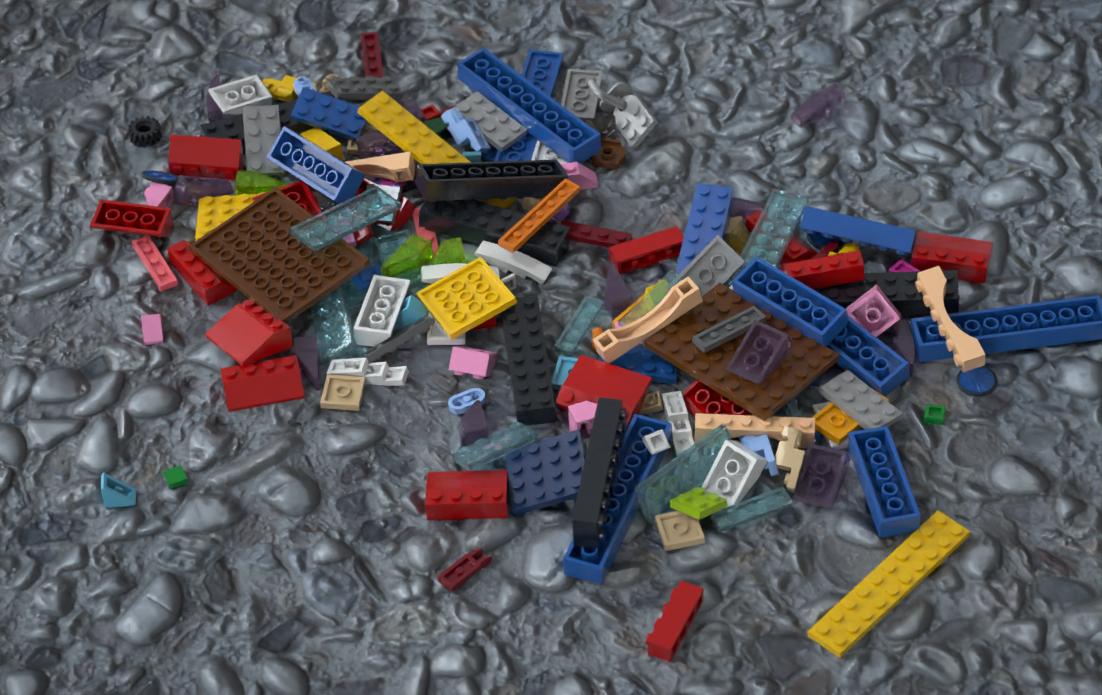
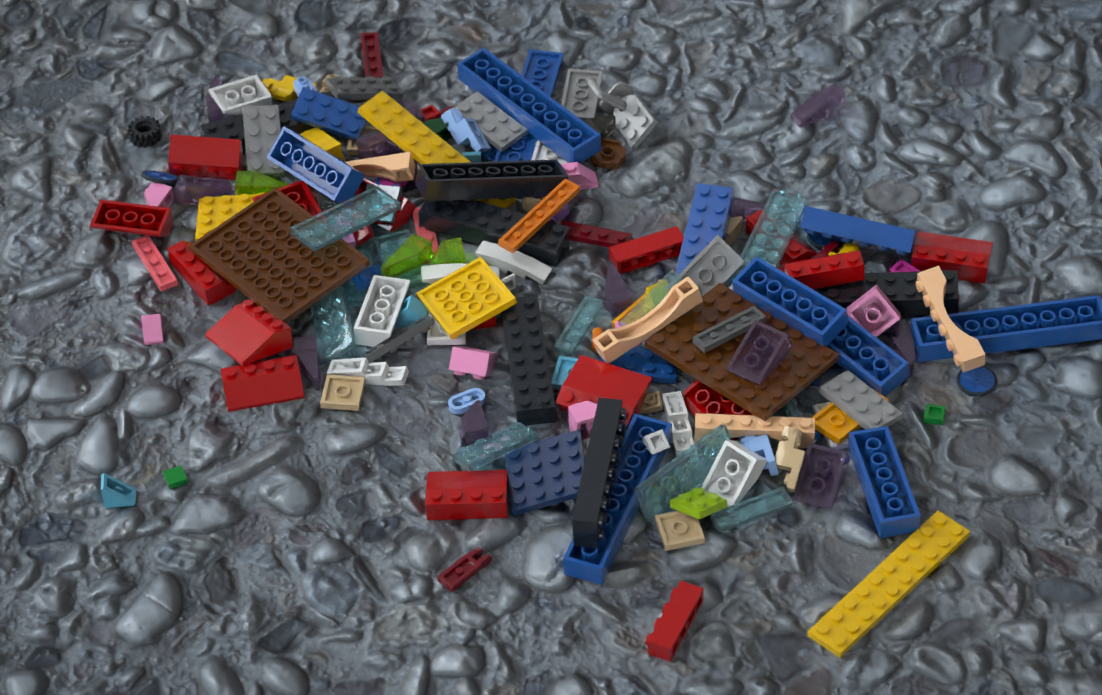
(739, 238): clear yellow slope -> none

